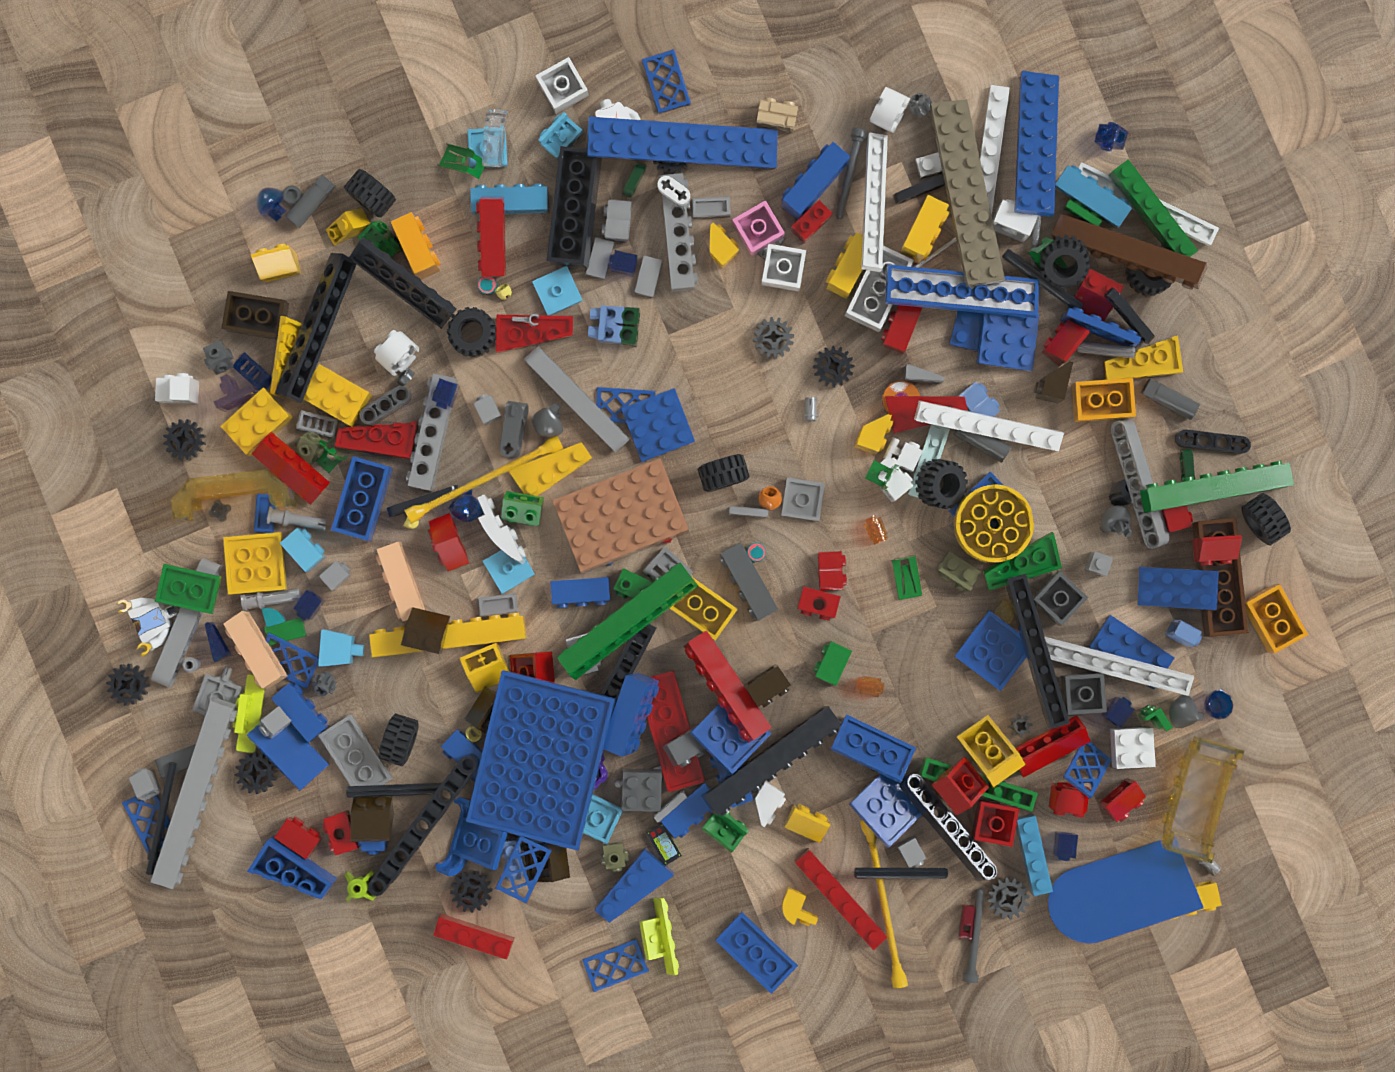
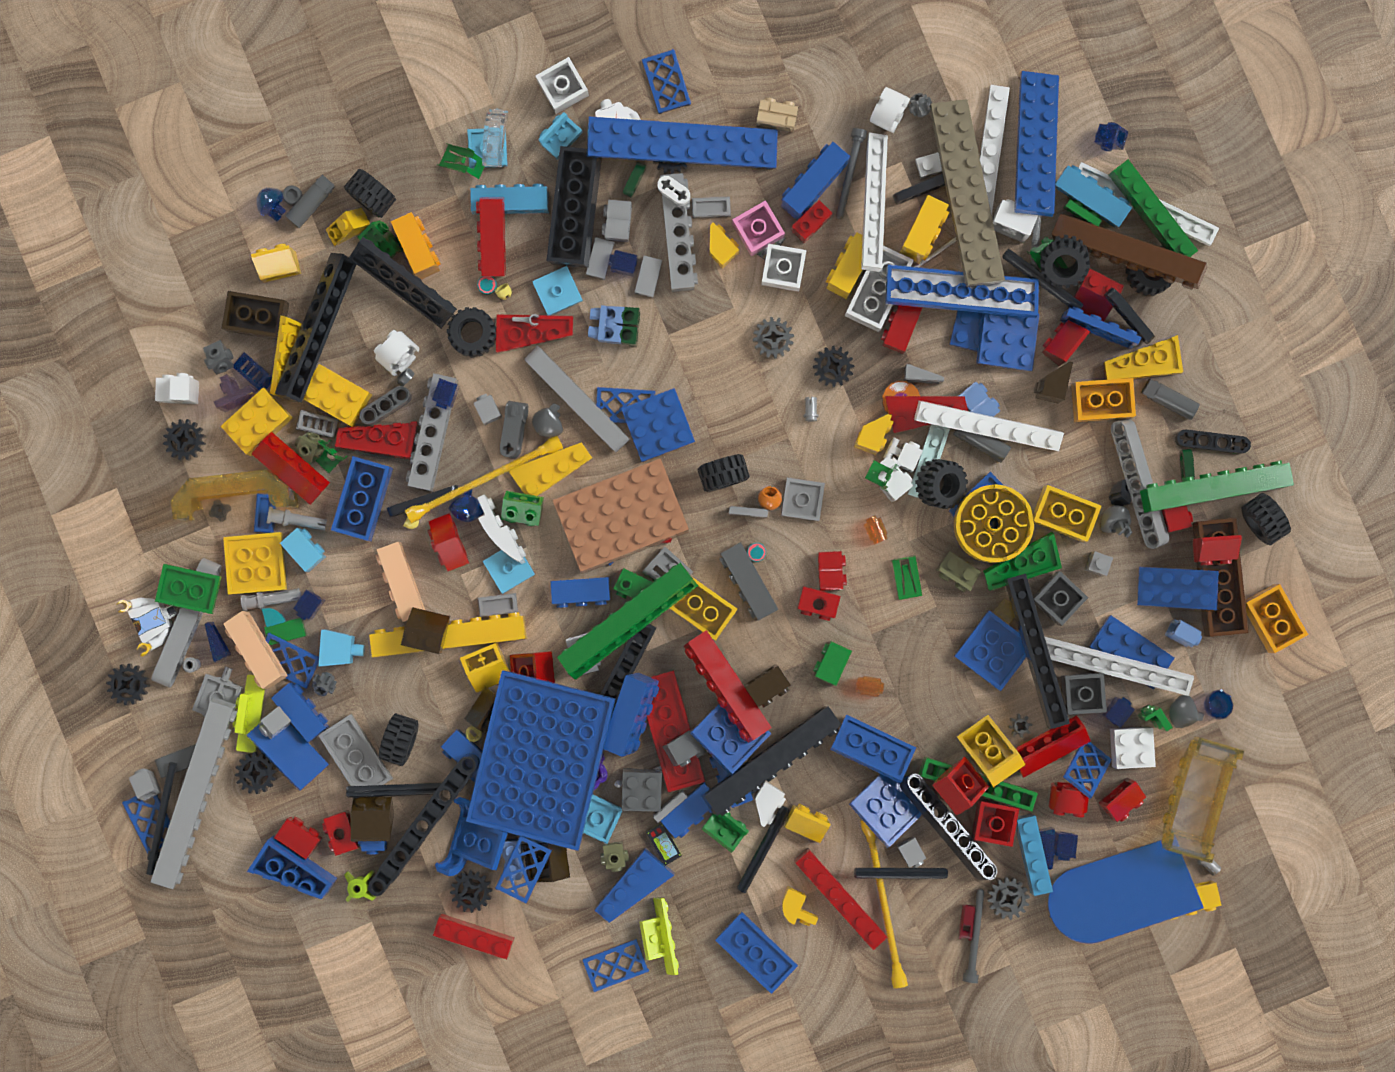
(336, 575): light grey brick -> none
(763, 849): none -> black axle
(1048, 841): none -> clear blue slope
(1066, 513): none -> yellow brick
(1106, 349): light grey axle -> none

